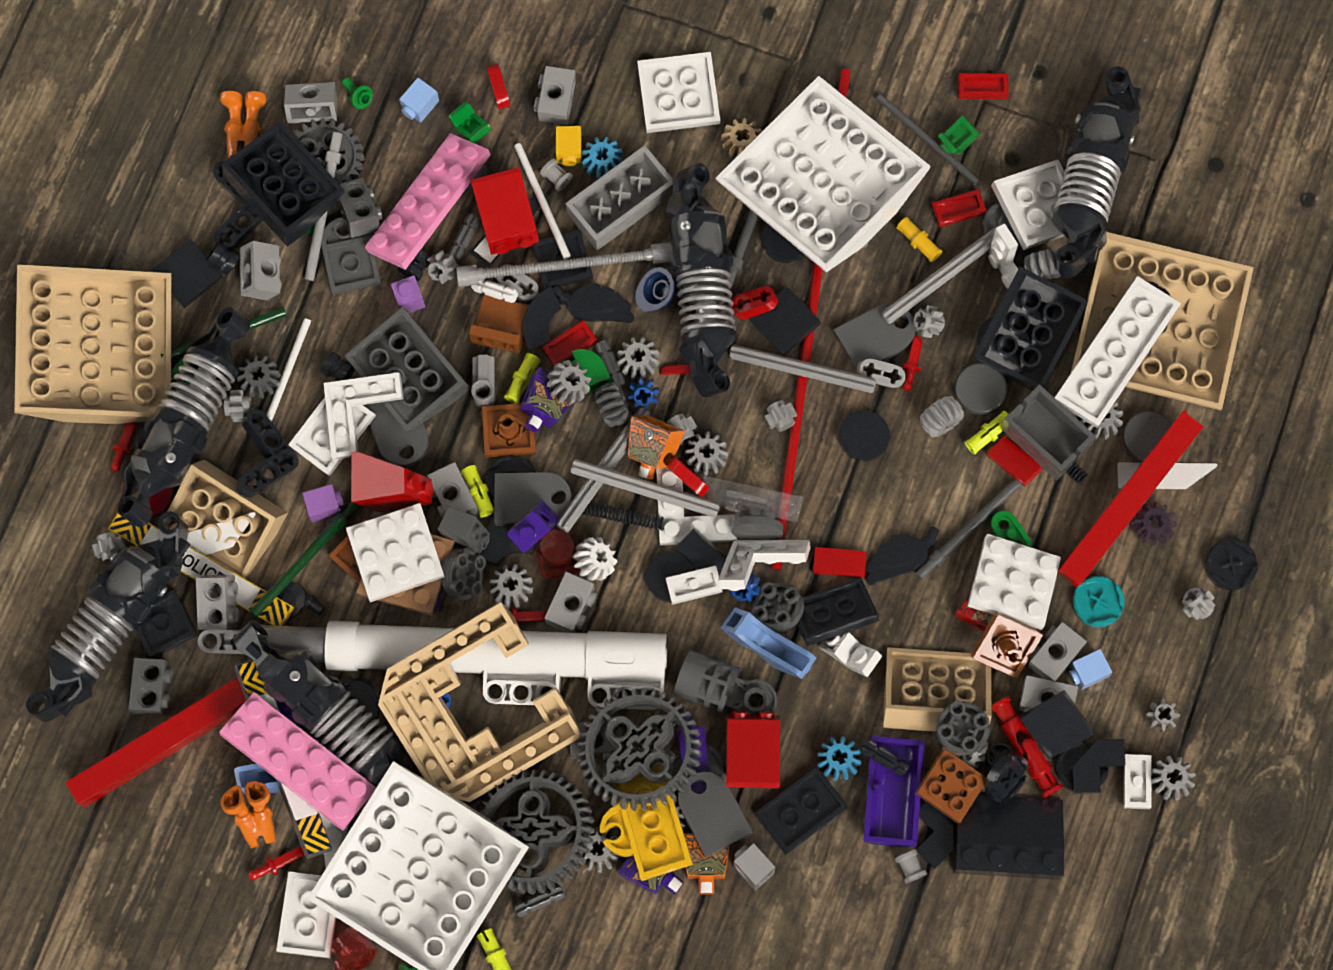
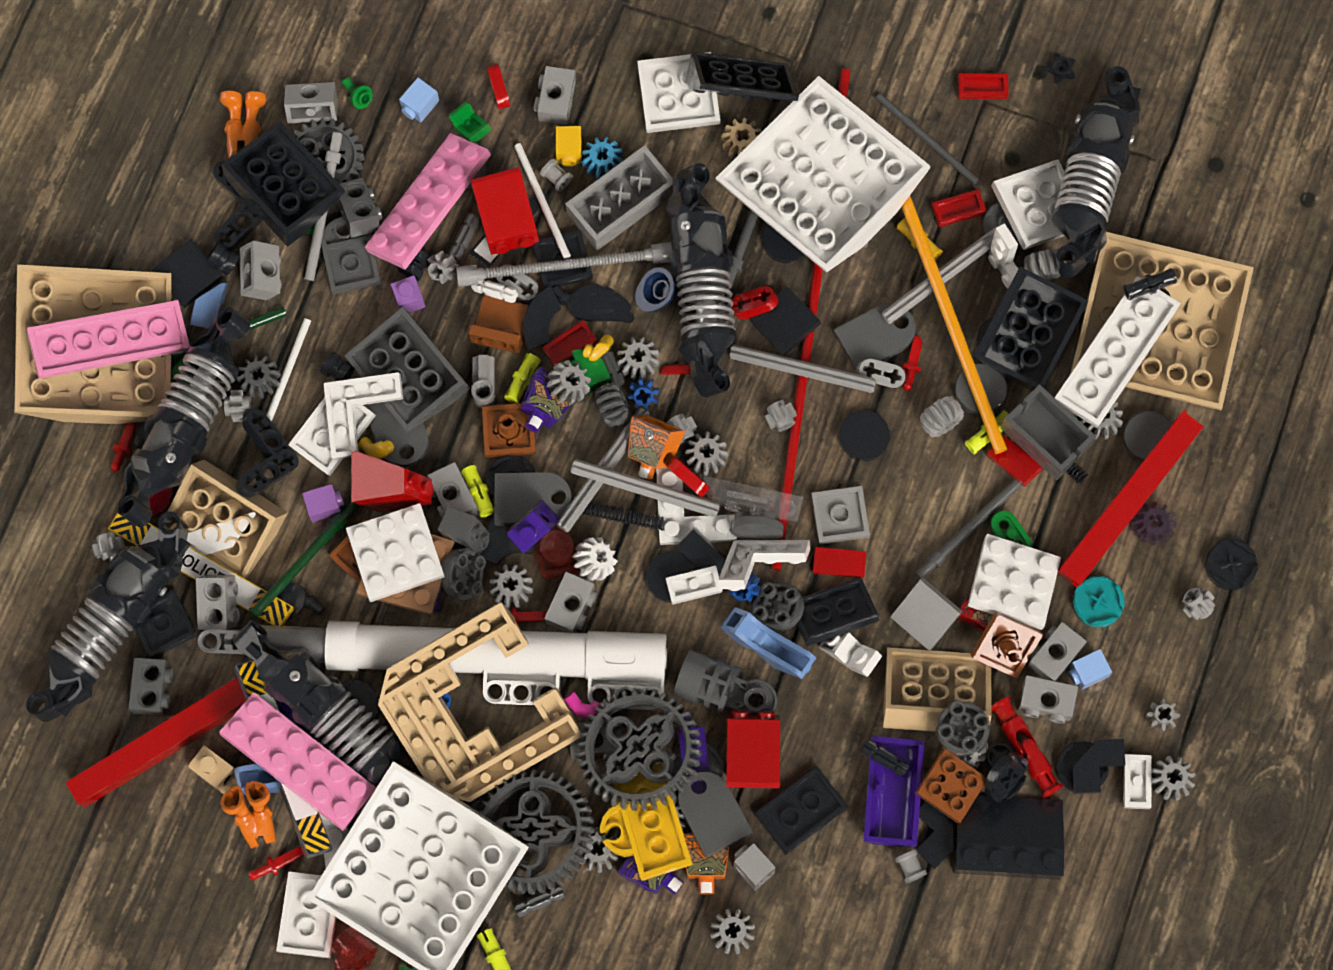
(107, 339): none -> bright pink plate
(208, 306): none -> medium blue slope
(213, 770): none -> tan torso
(377, 450): none -> yellow arm
(579, 708): none -> dark pink arm
(601, 348): none -> yellow arm
(724, 927): none -> light grey gear
(741, 77): none -> black slope
(834, 766): dark azure gear -> none
(840, 515): none -> light grey tile
(900, 556): black animal -> none
(926, 614): none -> light grey tile
(929, 321): light grey gear -> none
(953, 327): none -> light orange piece
(959, 136): green bracket -> none
(1056, 724): black tile -> none
(1060, 61): none -> black plate
(1150, 284): none -> black pin
(1179, 477): white sticker -> none

